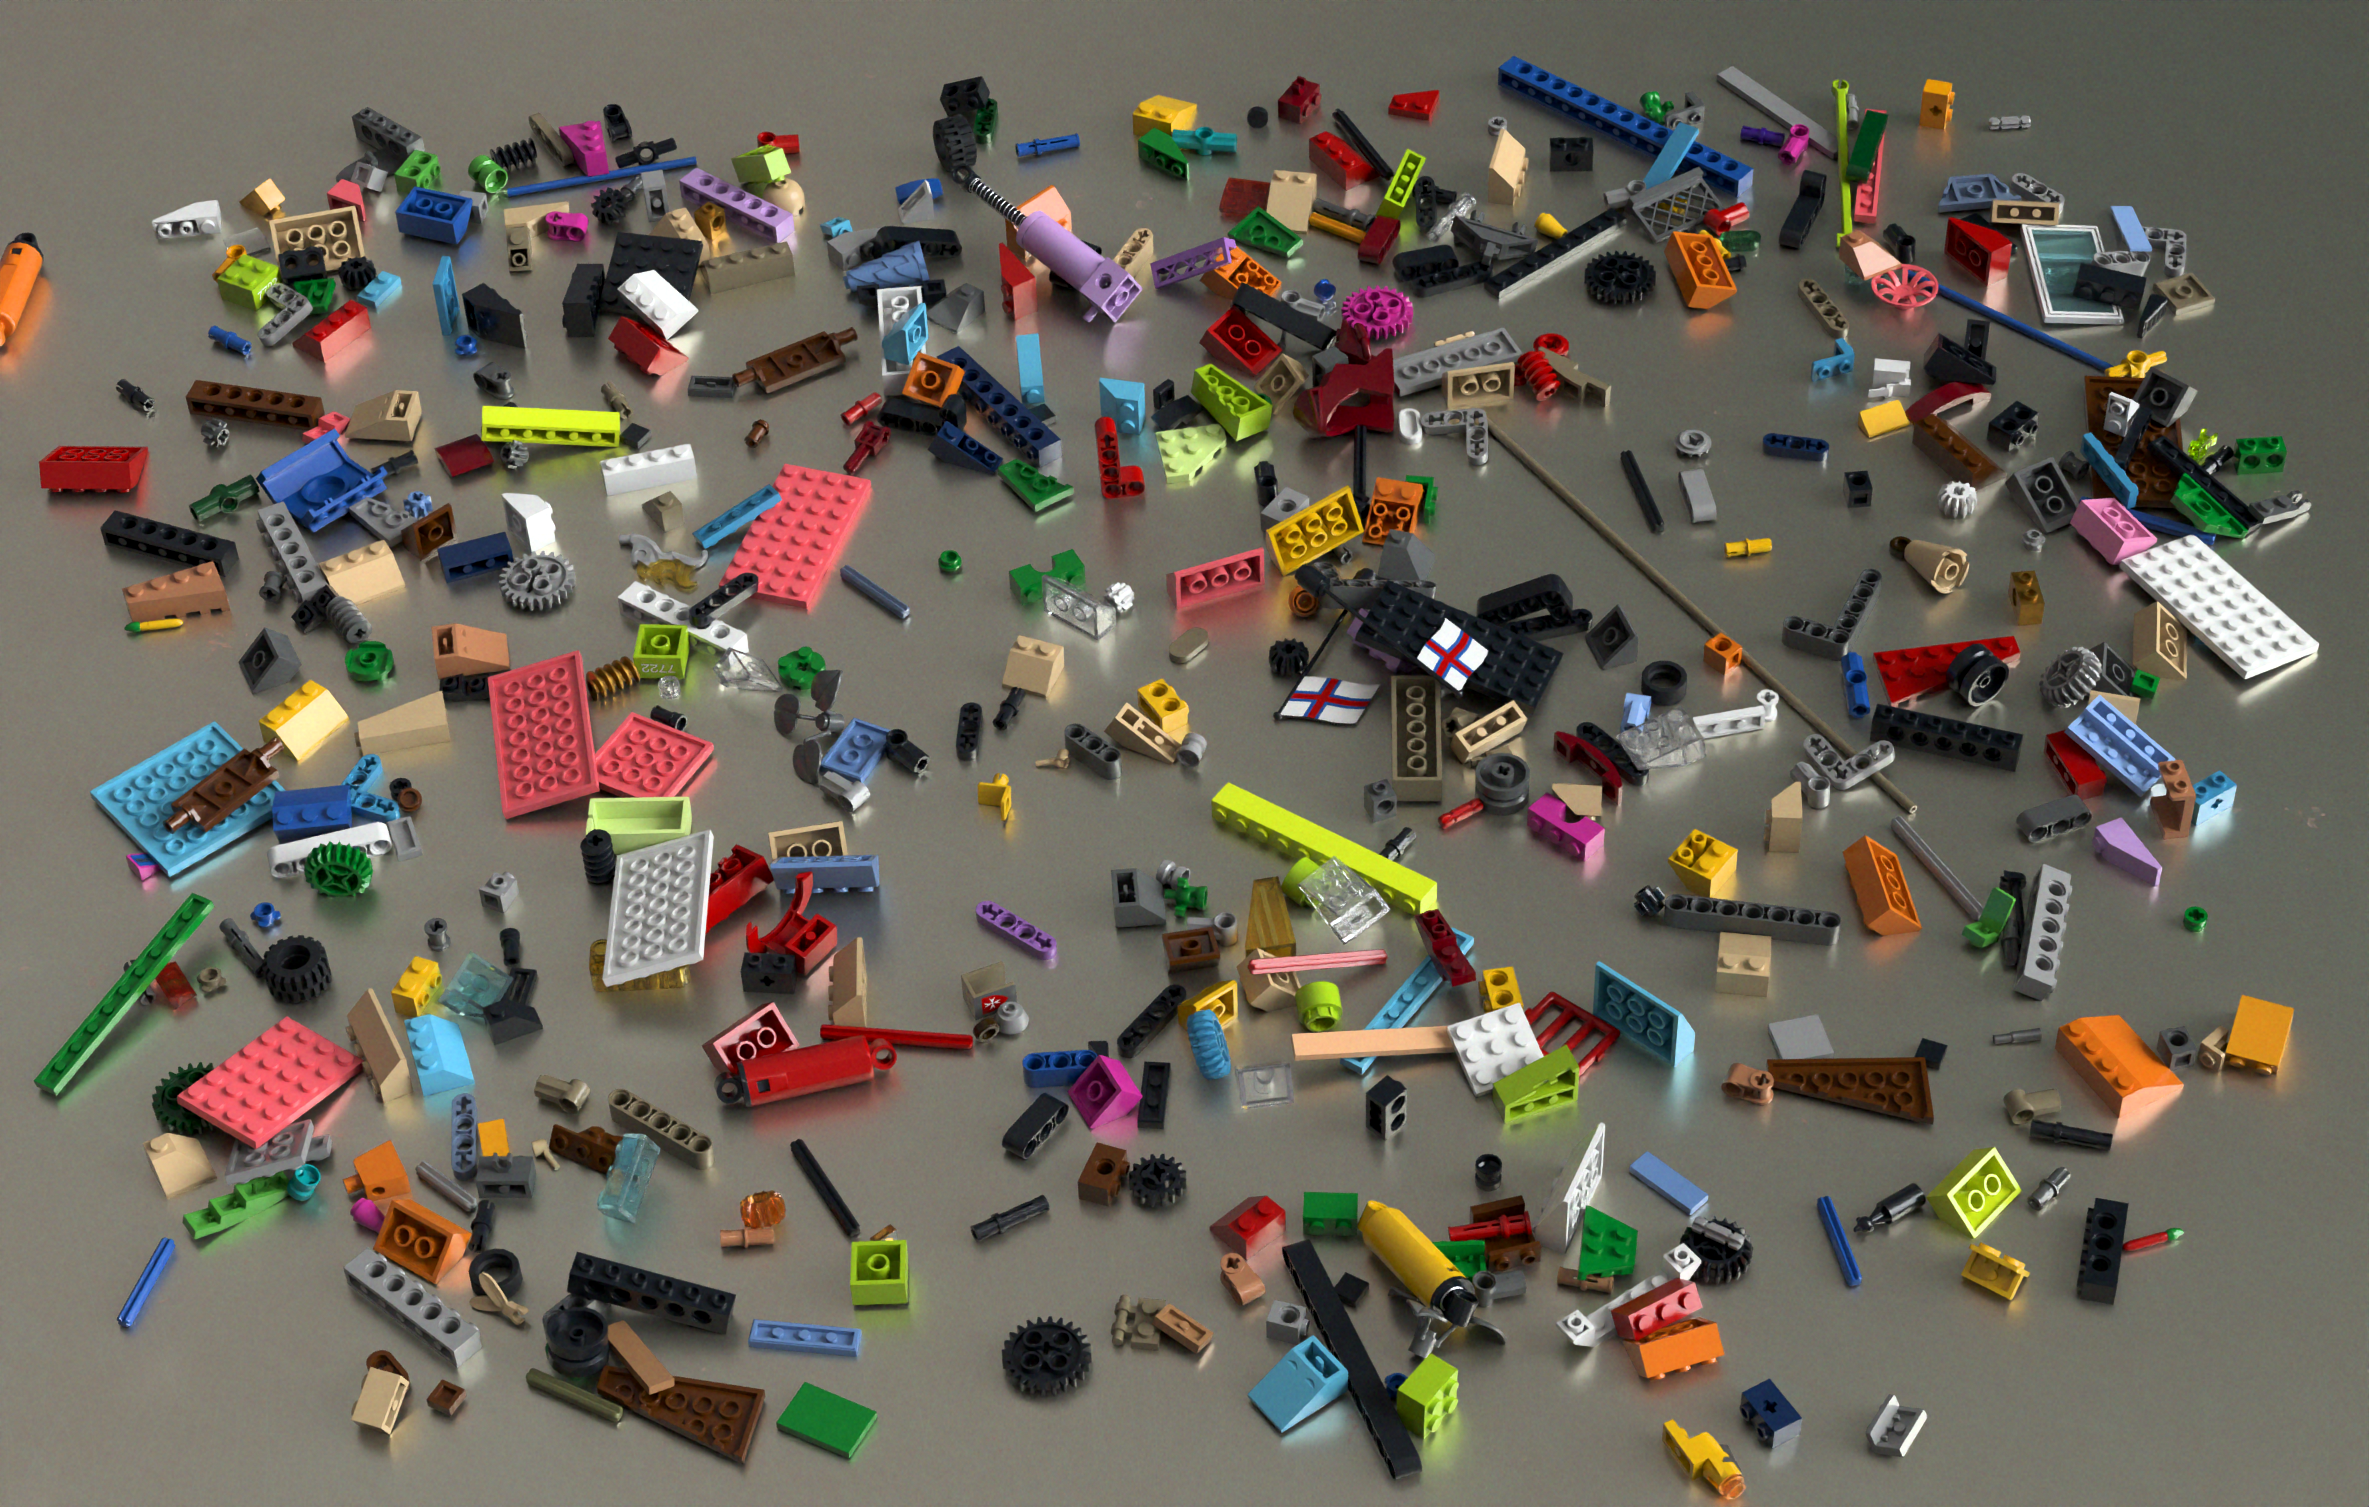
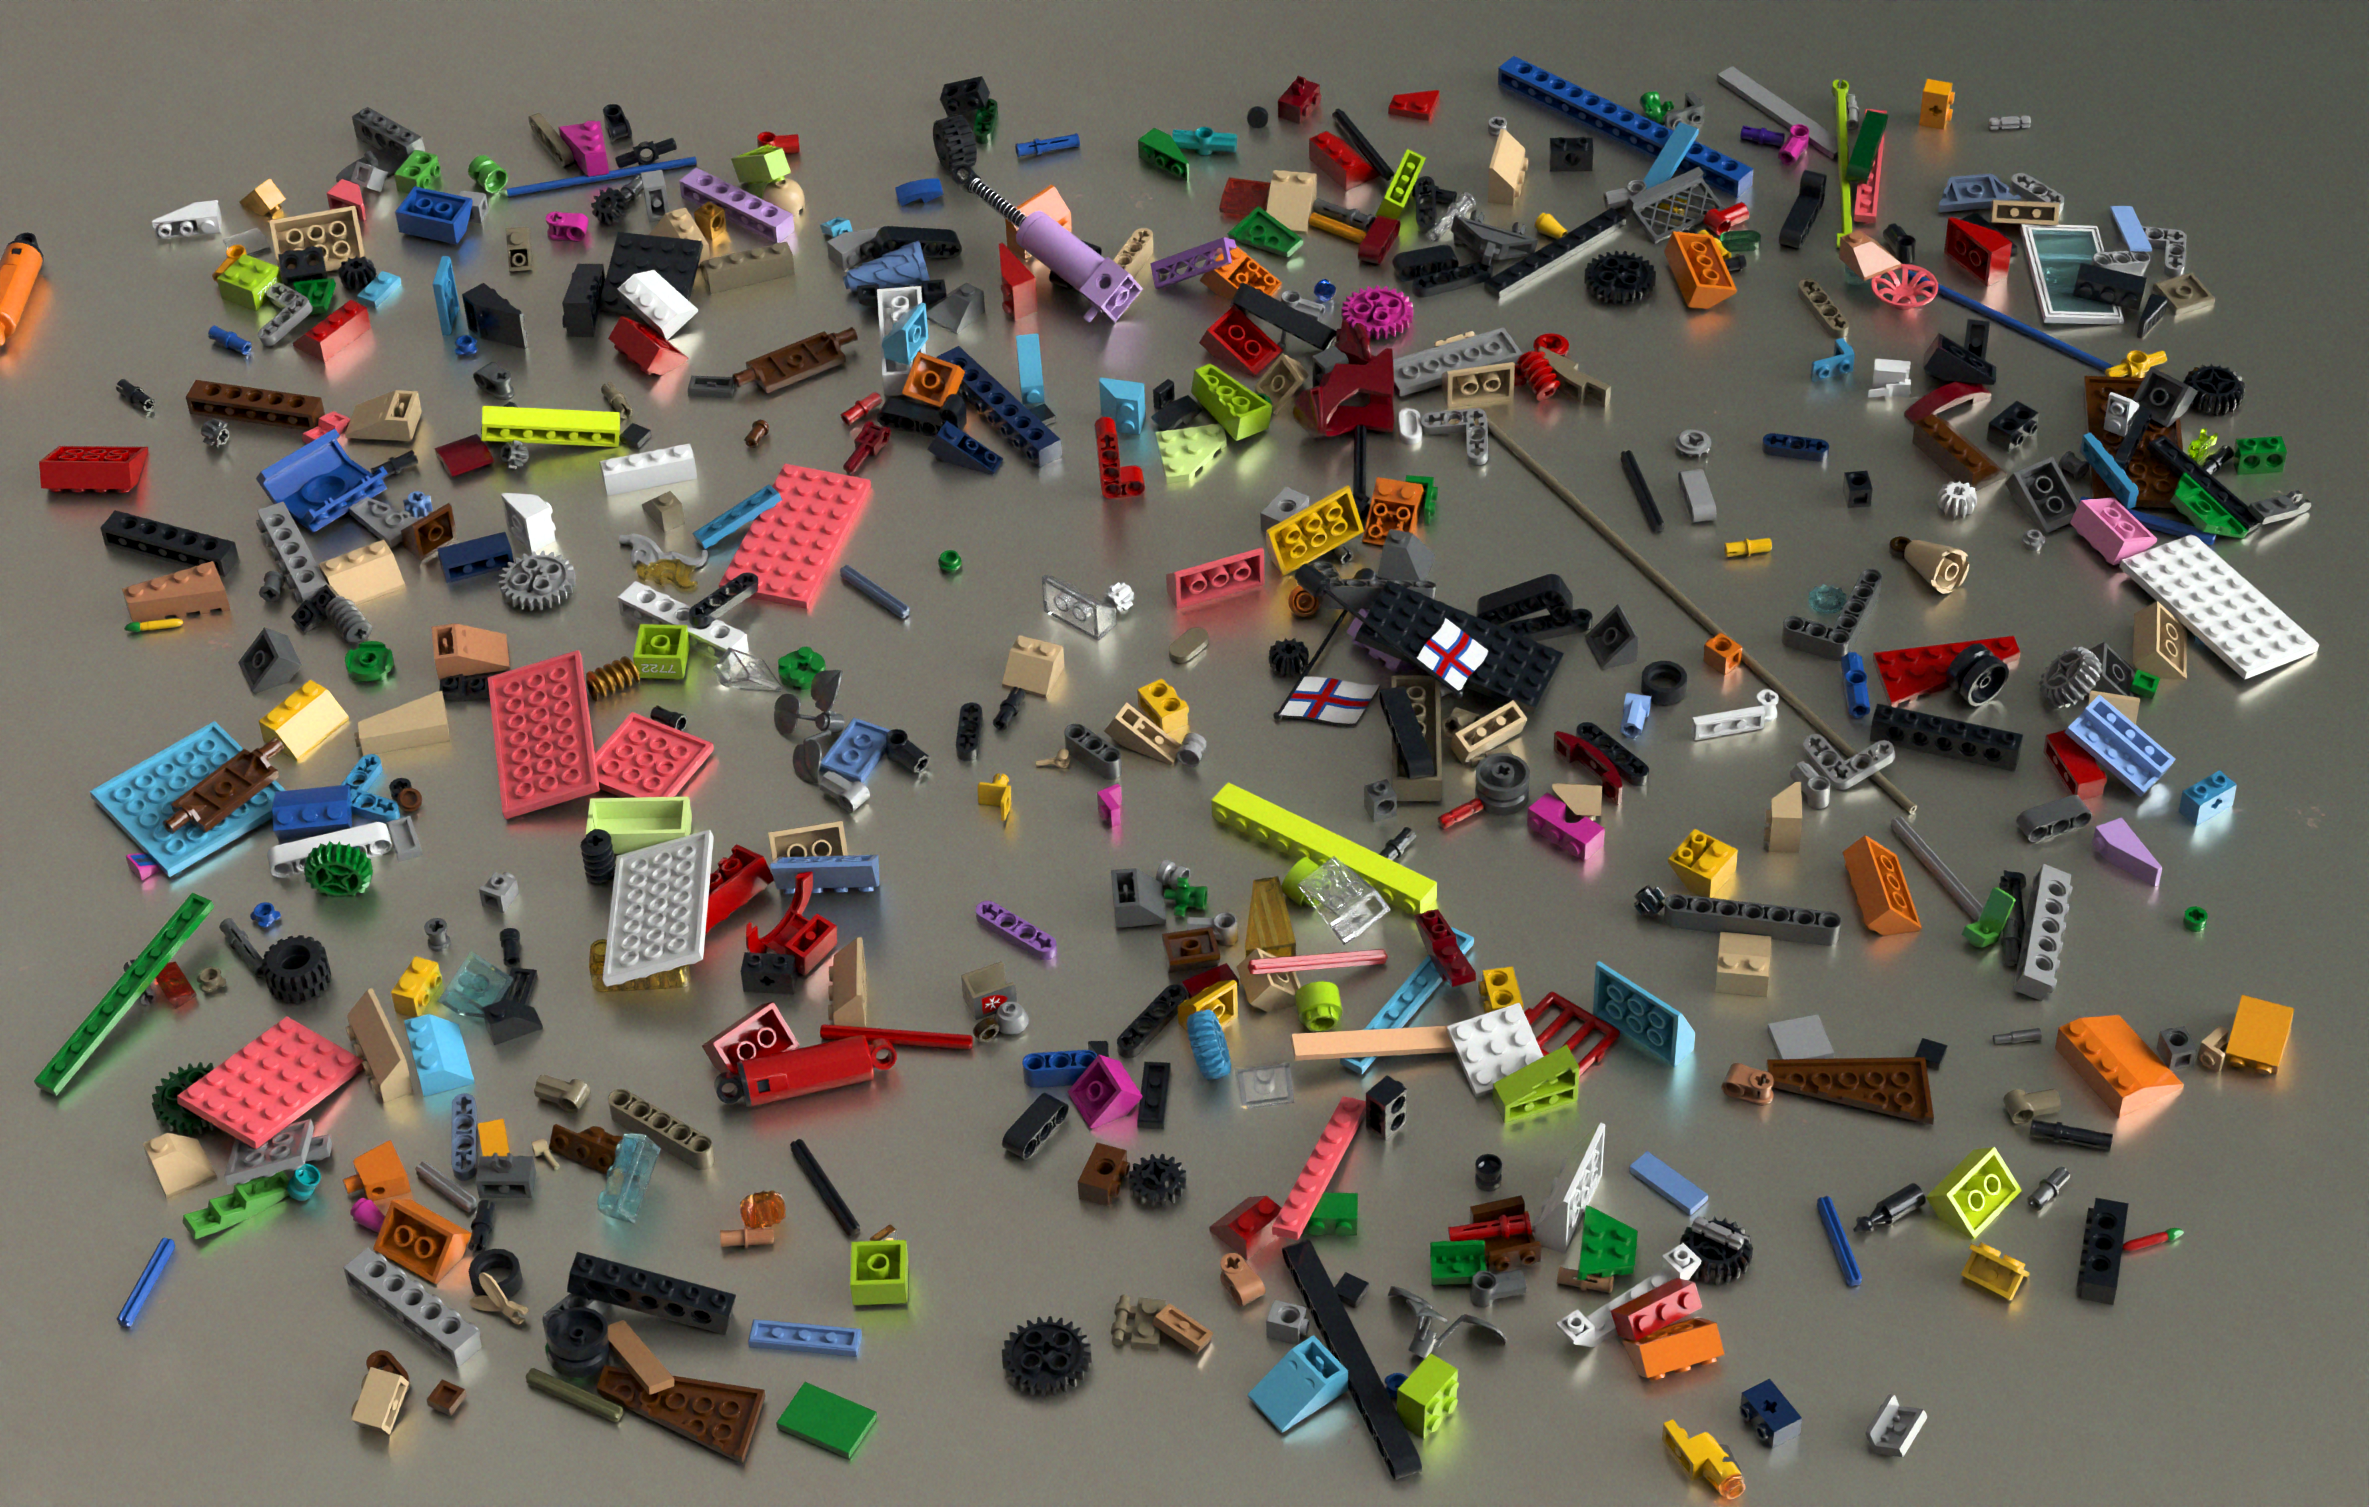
(224, 498): dark green piece -> none
(515, 155): black piece -> none
(533, 216): tan slope -> none
(669, 687): clear bush -> none
(918, 206): white slope -> none
(1000, 1222): black pin -> none
(1027, 582): green arch -> none
(1032, 486): green wing -> none
(1108, 804): none -> dark pink bracket
(1162, 114): yellow slope -> none
(1199, 982): none -> dark red tile
(1266, 482): black piece -> none
(1319, 1168): none -> coral plate
(1406, 732): none -> black beam
(1418, 1263): yellow piece -> none
(1664, 741): clear slope -> none
(1832, 605): none -> clear light blue gear
(1882, 418): yellow slope -> none
(2026, 598): pearl gold brick -> none
(2175, 808): nougat panel -> none
(2217, 389): none -> black gear

